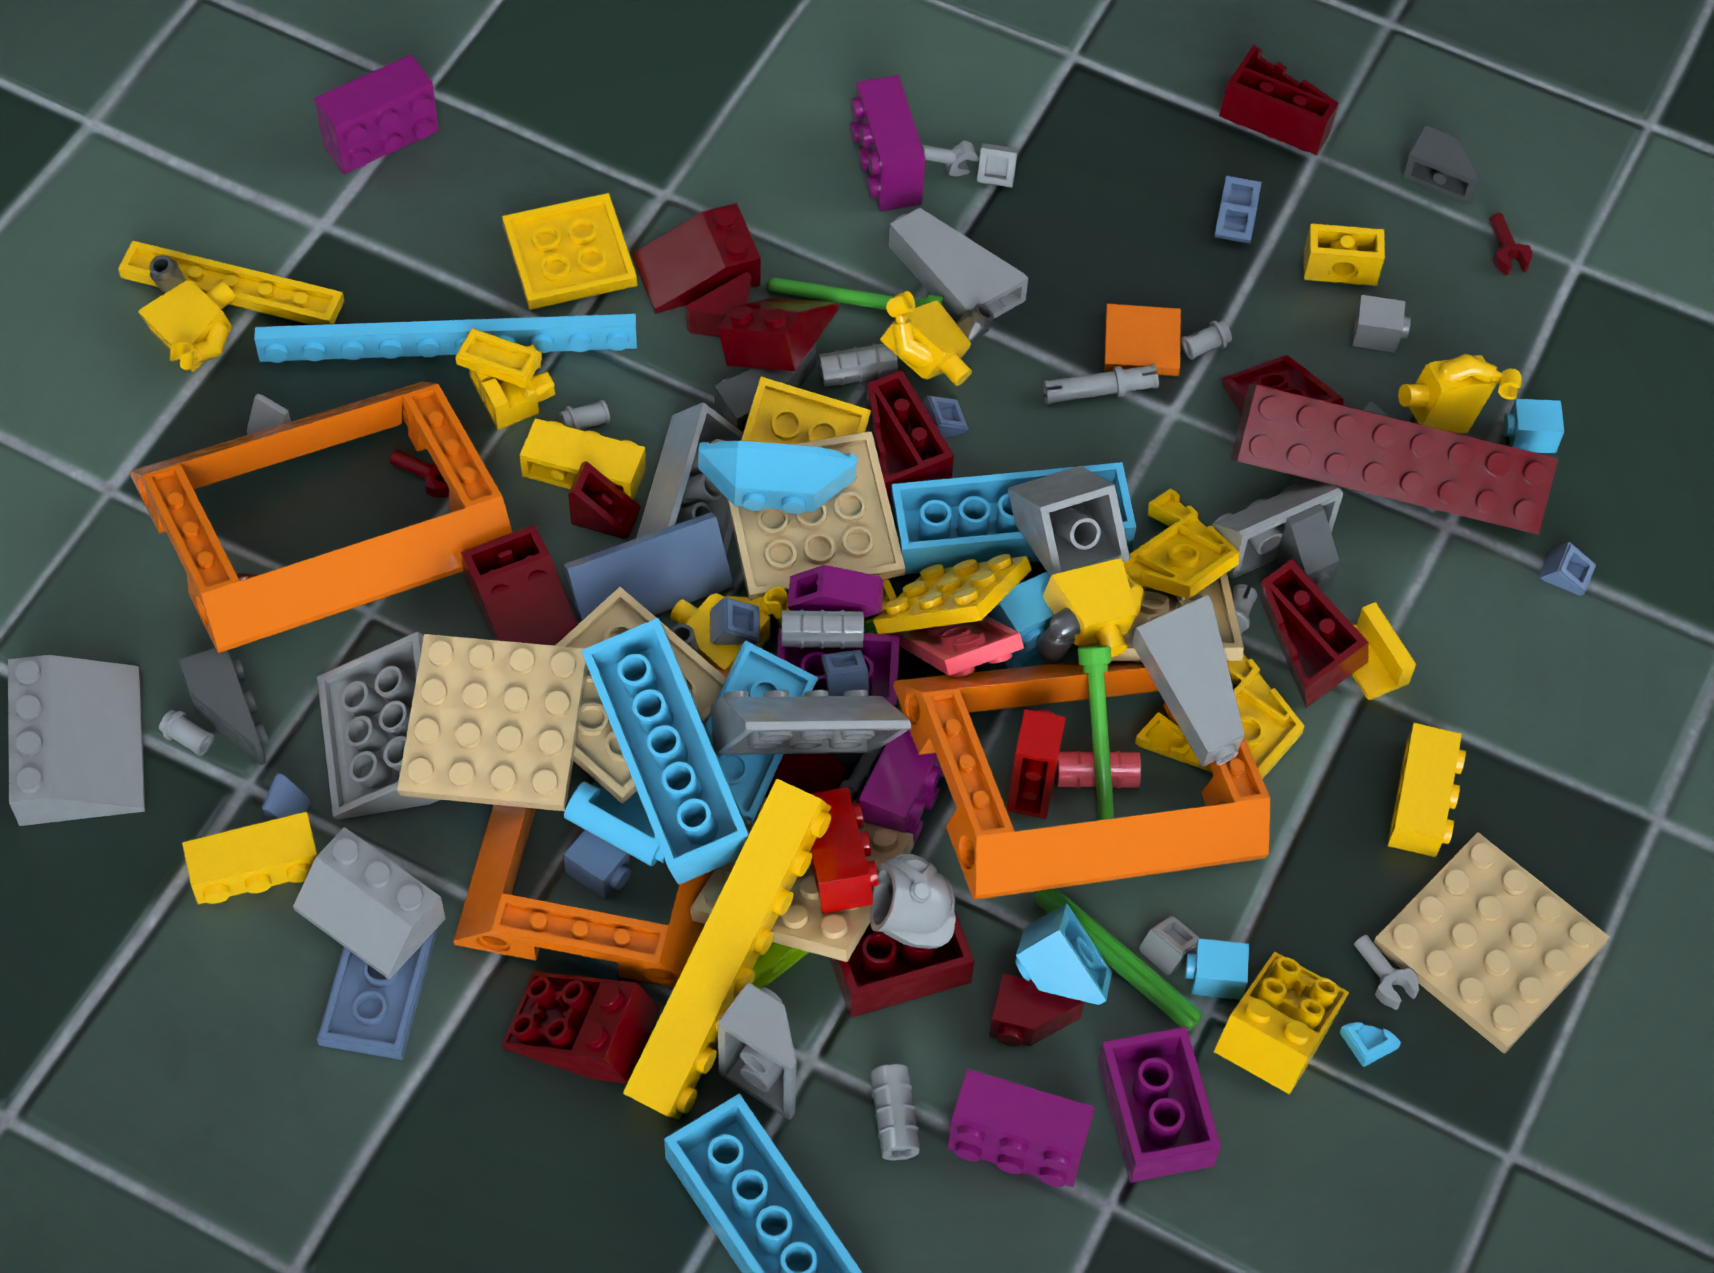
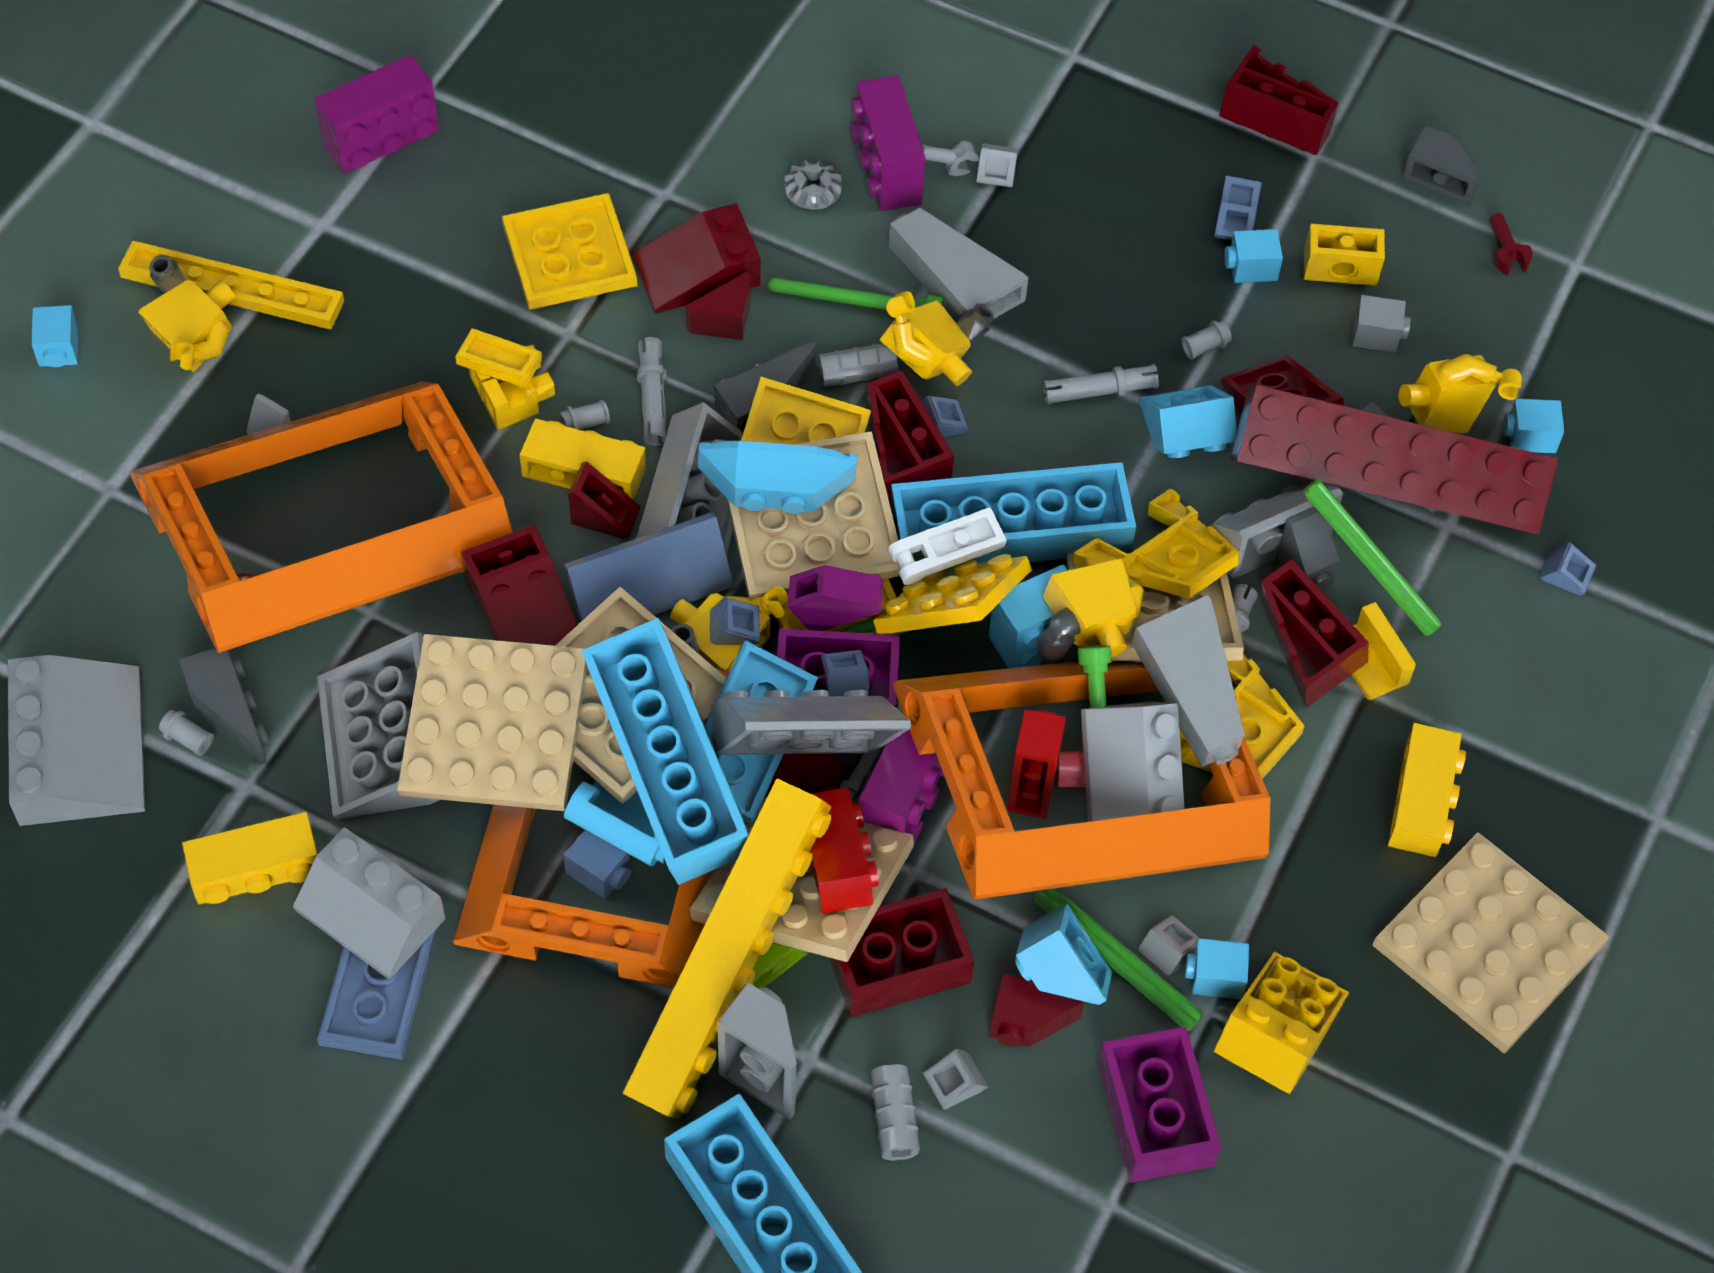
(55, 336): none -> medium azure brick
(284, 799): sand blue slope -> none
(428, 472): dark red bar -> none
(441, 337): medium azure plate -> none
(583, 1025): dark red slope -> none
(652, 380): none -> light grey pin
(773, 332): dark red slope -> none
(813, 196): none -> light grey gear
(822, 629): light grey axle -> none
(913, 902): light grey helmet -> none
(947, 545): none -> white plate
(955, 1078): none -> light grey slope
(962, 646): coral plate -> none
(1019, 1129): magenta brick -> none
(1070, 519): light grey slope -> none
(1132, 759): none -> light grey slope
(1142, 337): orange tile -> none
(1190, 420): none -> medium azure slope
(1254, 256): none -> medium azure brick
(1369, 1042): medium azure tile -> none
(1372, 557): none -> bright green axle
(1387, 974): light grey bar -> none

